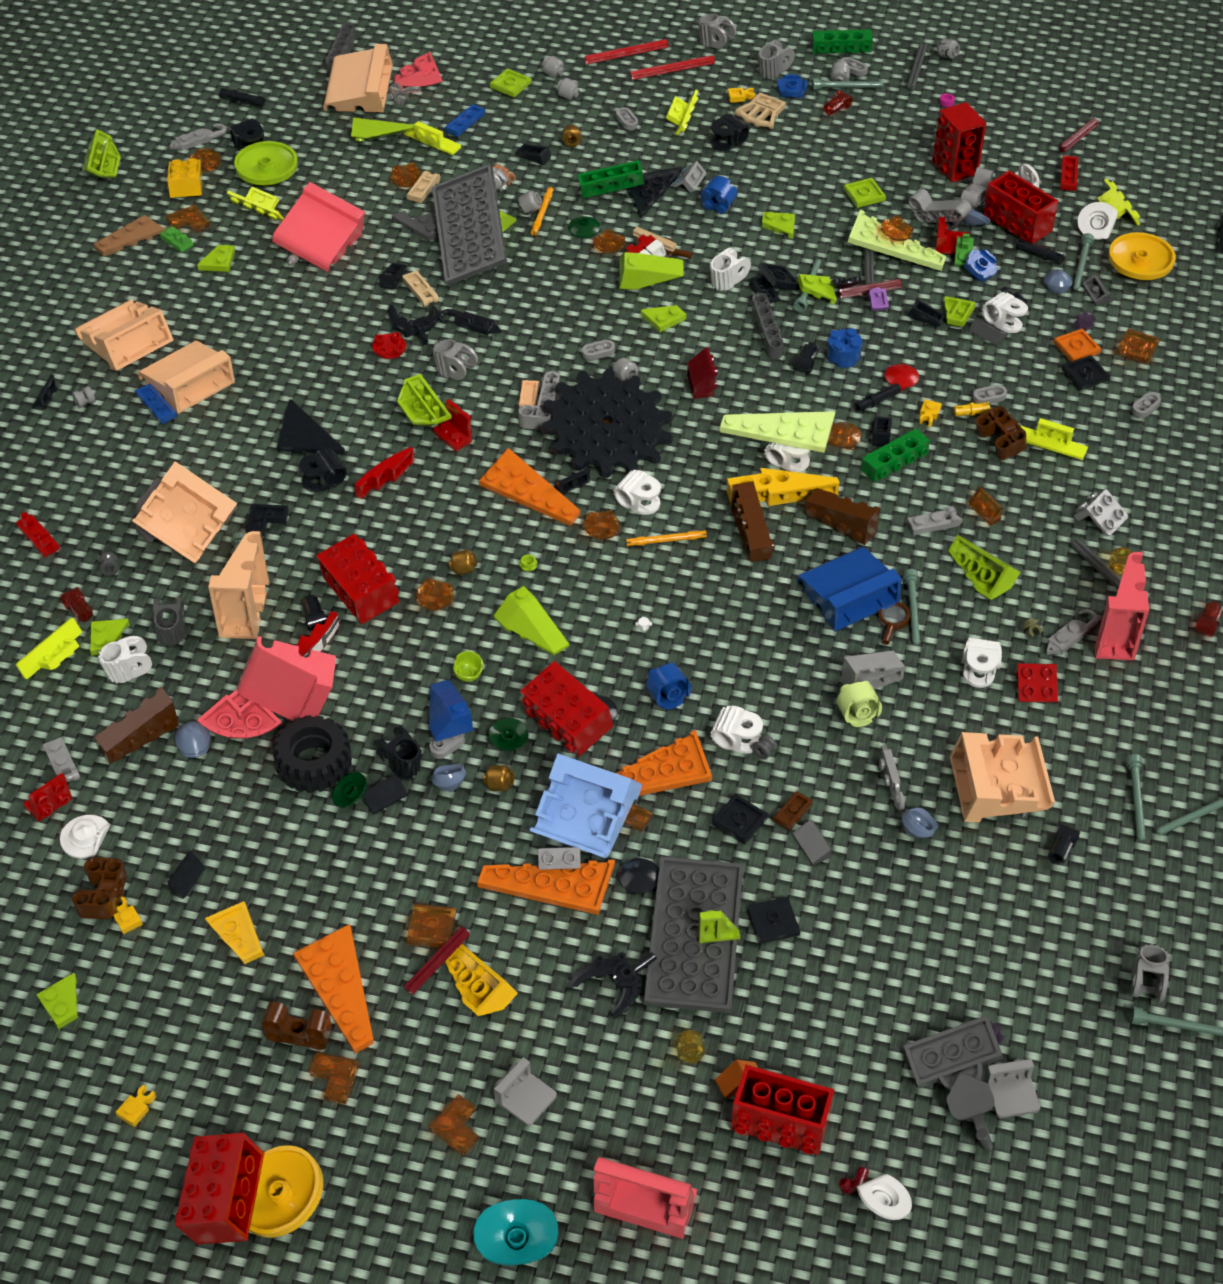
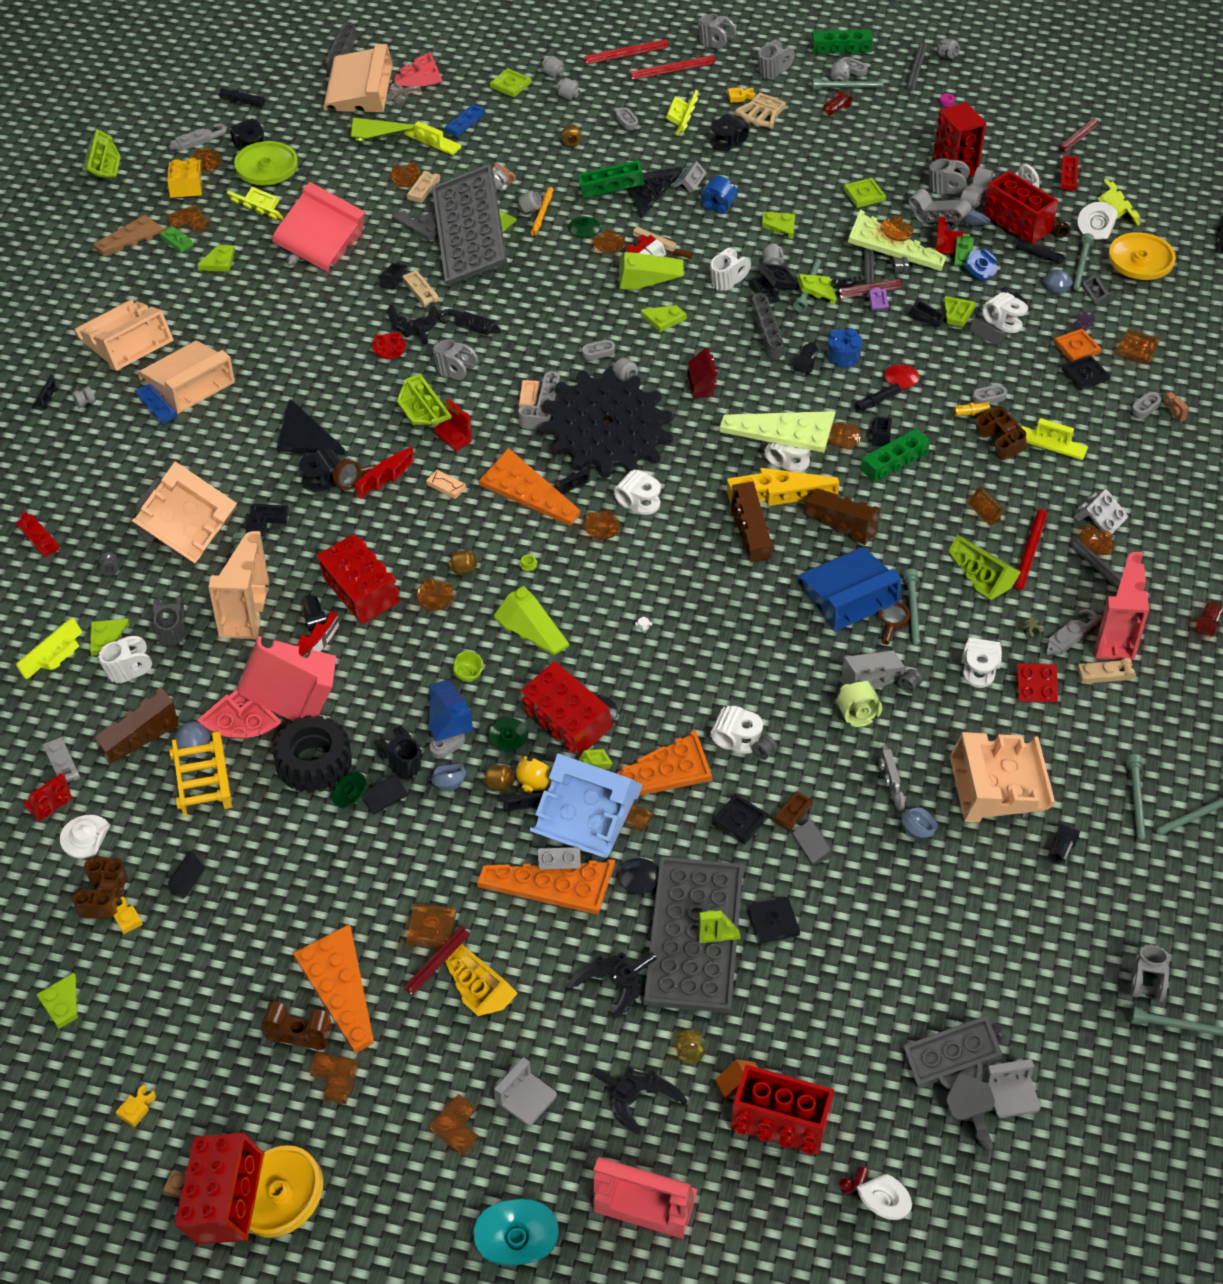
(75, 601): clear red piece -> none
(174, 1184): none -> medium nougat plate
(219, 778): none -> yellow fence
(237, 931): yellow wing -> none
(348, 473): none -> piece
(446, 484): none -> light nougat tile
(523, 801): none -> black slope
(533, 775): none -> yellow cylinder
(534, 153): black slope -> none
(596, 758): none -> lime bracket
(628, 1089): none -> black bar
(668, 686): blue brick -> none
(689, 535): light orange piece -> none
(773, 254): none -> light grey head
(797, 89): blue plate -> none
(899, 265): none -> dark grey wheel
(910, 681): none -> dark grey wheel
(929, 411): yellow plate -> none
(934, 521): light grey plate -> none
(944, 179): none -> light grey piece
(1030, 549): none -> red axle
(1061, 227): none -> dark brown cone
(1097, 540): none -> clear orange dish
(1106, 671): none -> tan plate
(1118, 559): clear yellow head -> none
(1177, 405): none -> nougat plate

